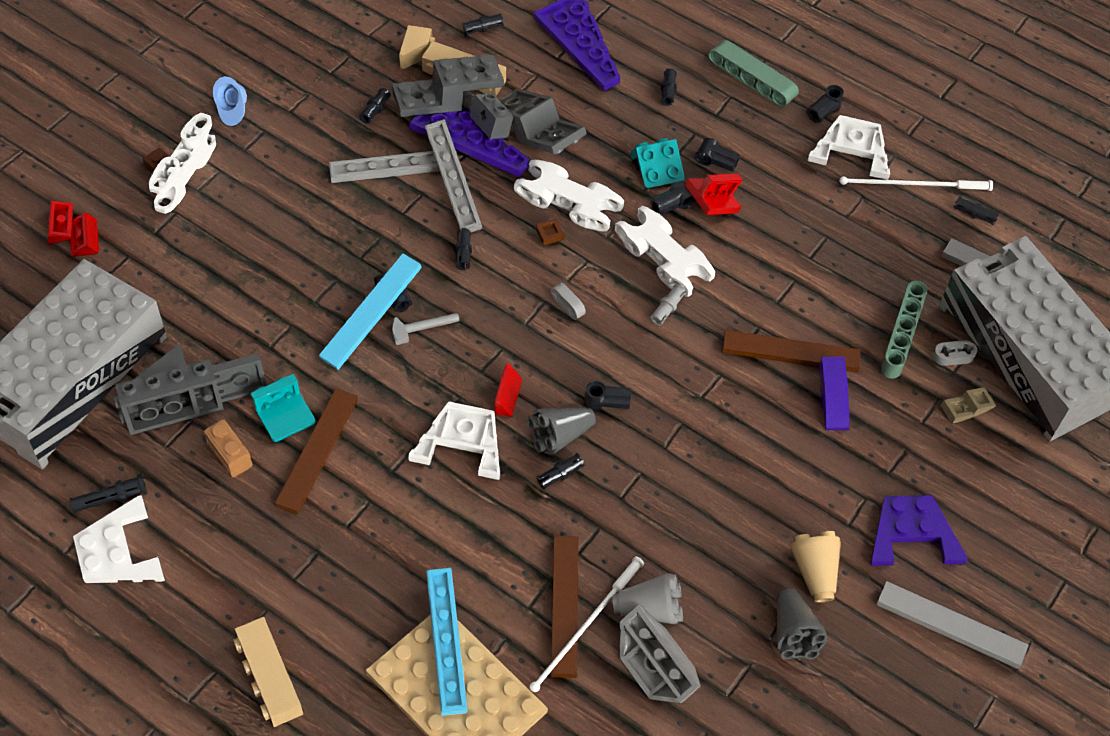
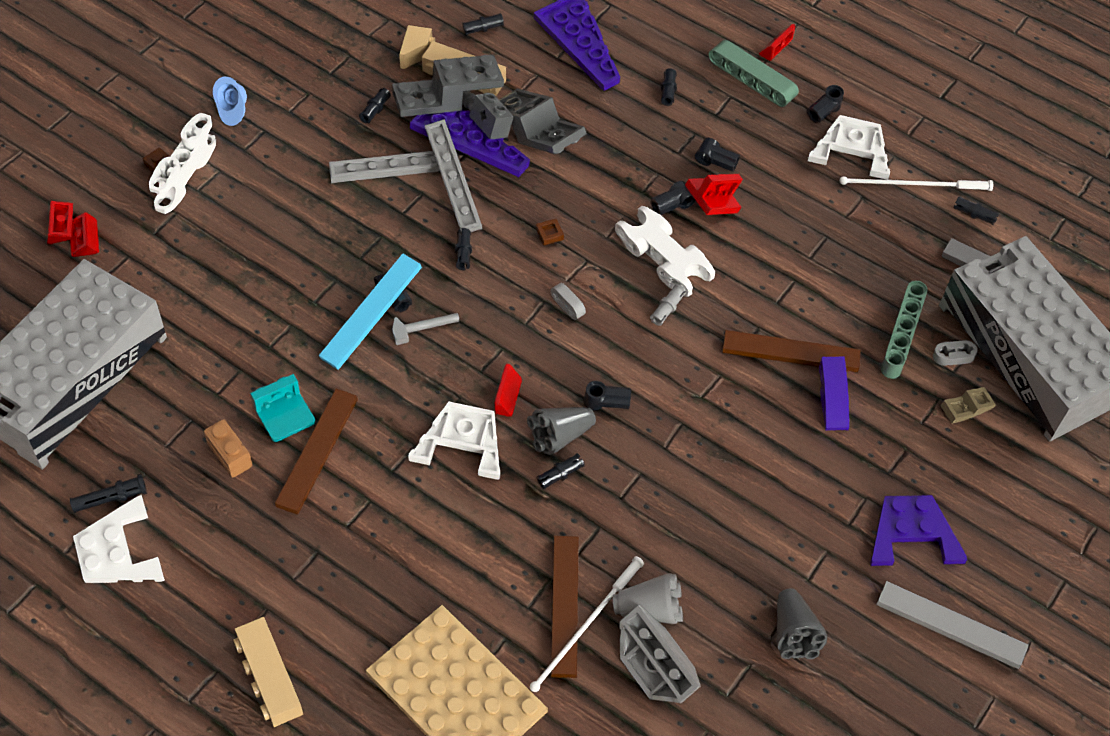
(173, 384): dark grey wedge -> none
(446, 642): medium azure tile -> none
(581, 201): white piece -> none
(659, 162): teal bracket -> none
(778, 43): none -> red slope
(818, 563): tan cone -> none

